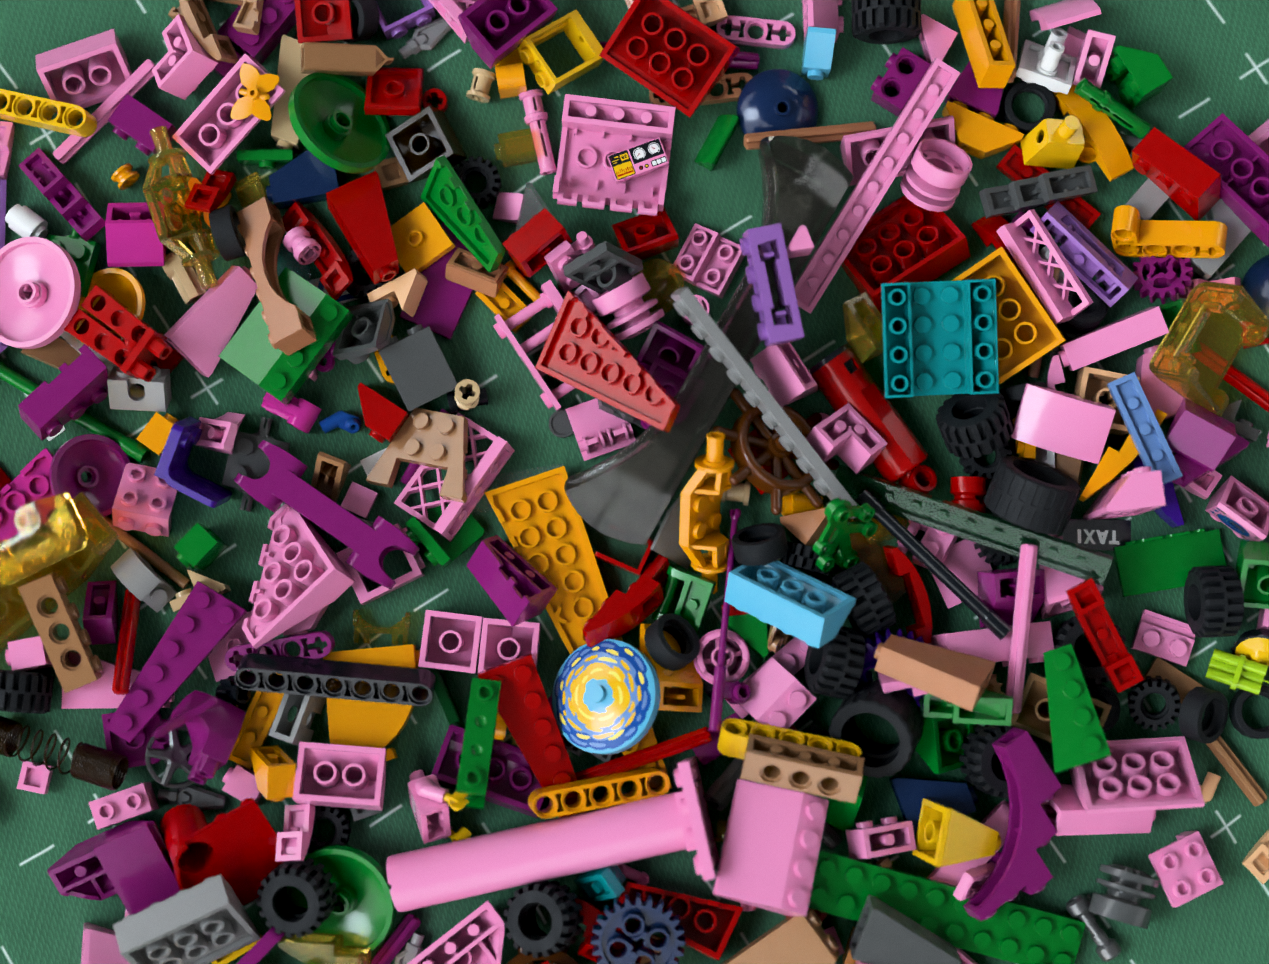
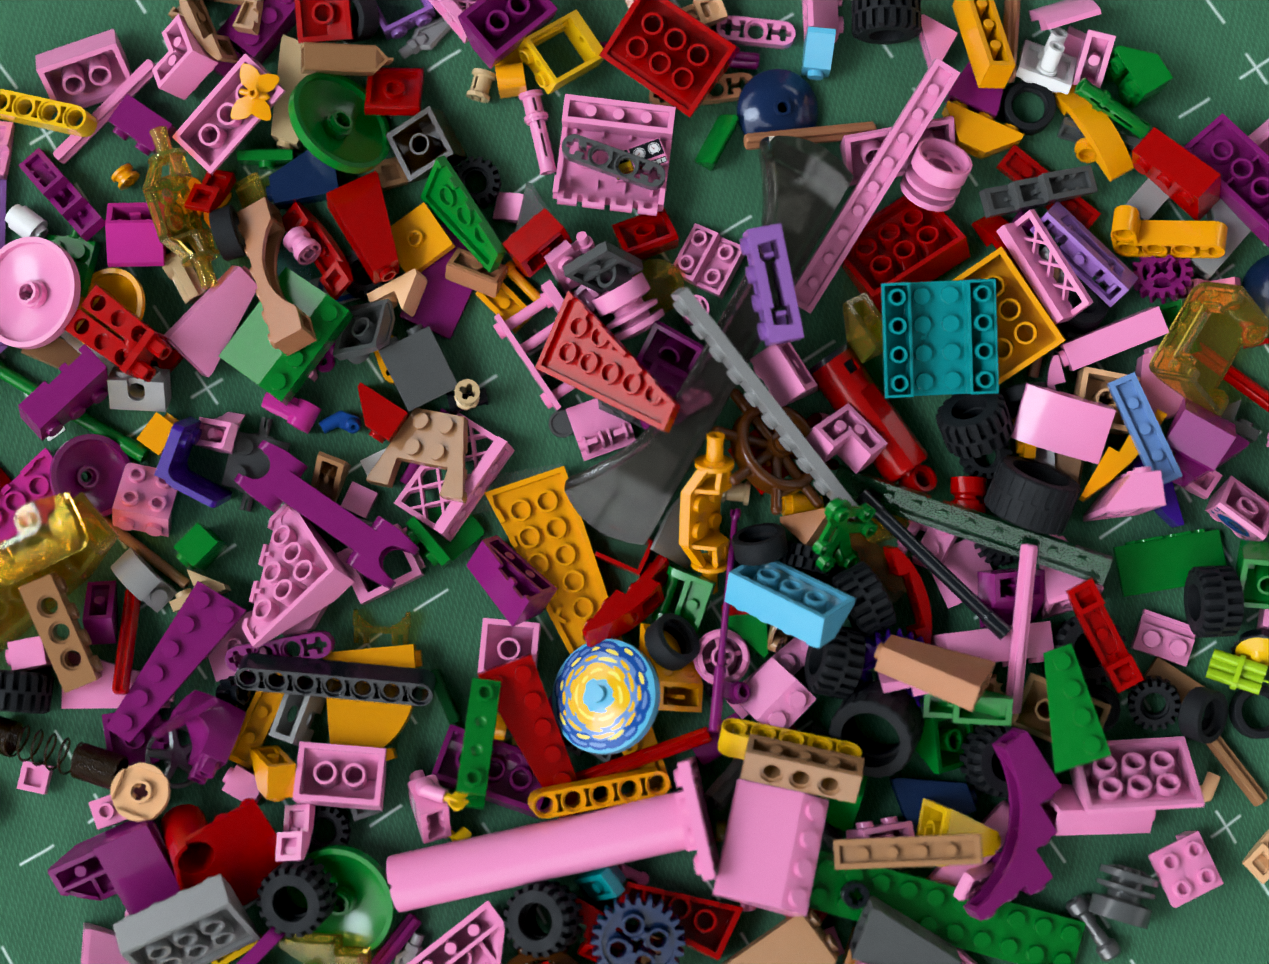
(133, 777): none -> light nougat plate
(193, 795): flat silver piece -> none
(435, 92): red bush -> none
(451, 641): bright pink brick -> none
(515, 148): clear yellow brick -> none
(615, 156): none -> dark grey beam
(694, 400): none -> clear pink plate
(800, 244): bright pink slope -> none
(859, 903): none -> black bush
(903, 83): magenta brick -> none
(908, 851): none -> medium nougat plate
(1054, 143): yellow torso -> none
(1098, 533): black sticker -> none

